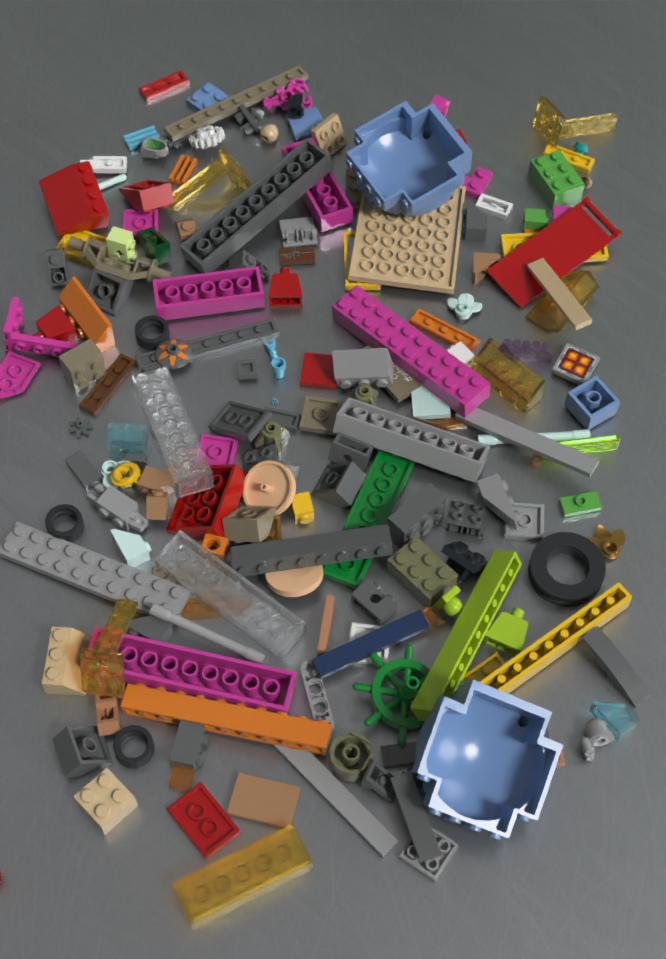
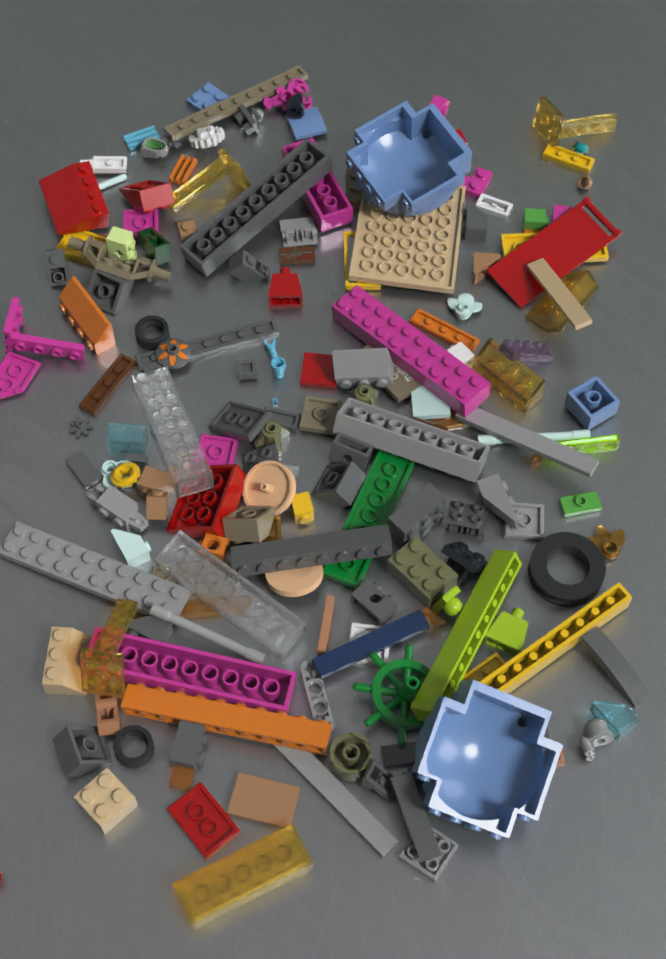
(56, 326): red torso -> none
(63, 510): black tyre -> none
(82, 365): dark tan brick -> none
(163, 86): red tile -> none
(209, 293): dark pink brick -> none
(269, 133): tan piece -> none
(329, 134): tan plate -> none
(556, 179): bright green brick -> none
(575, 364): tile -> none

